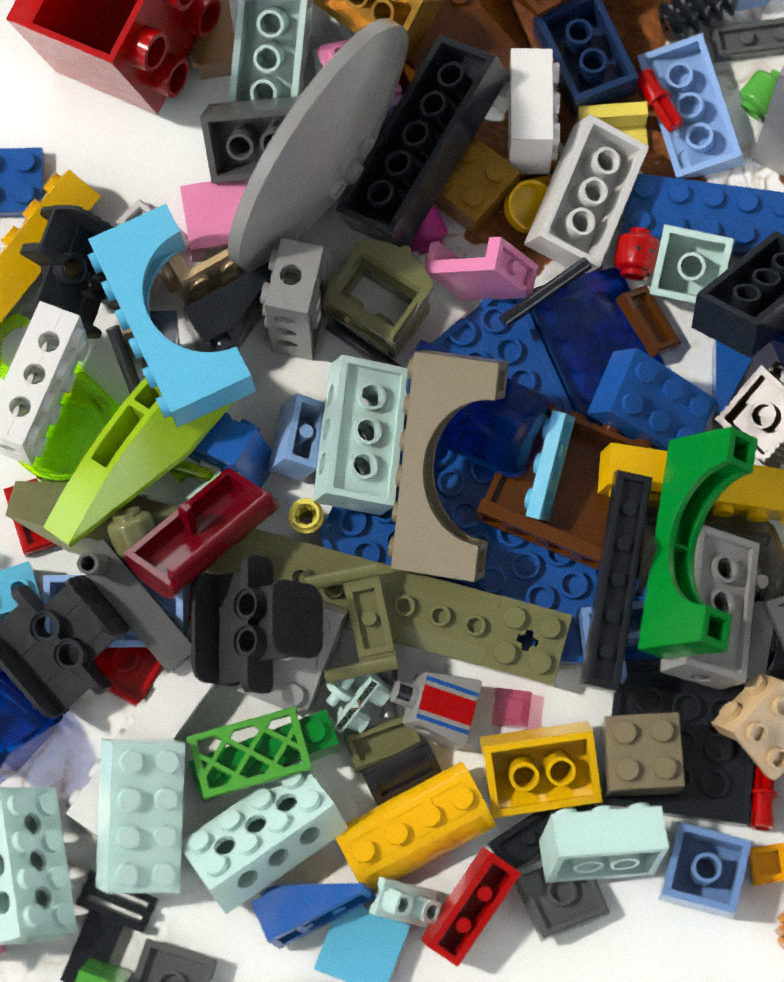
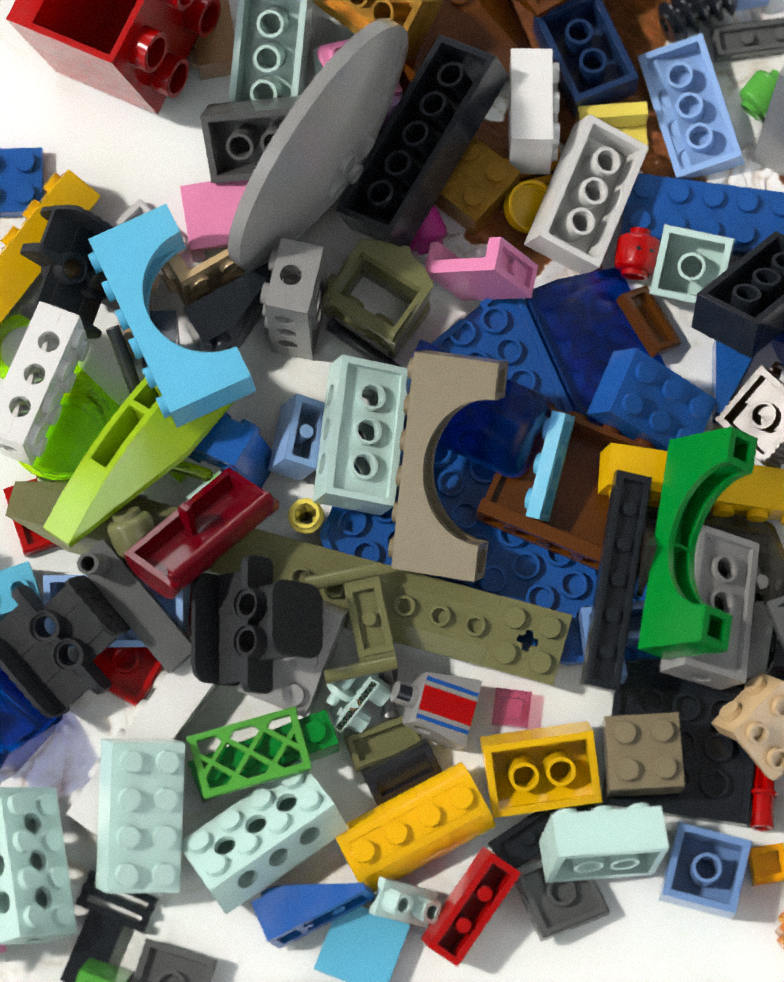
(545, 292): black bar -> none
(659, 100): red axle -> none

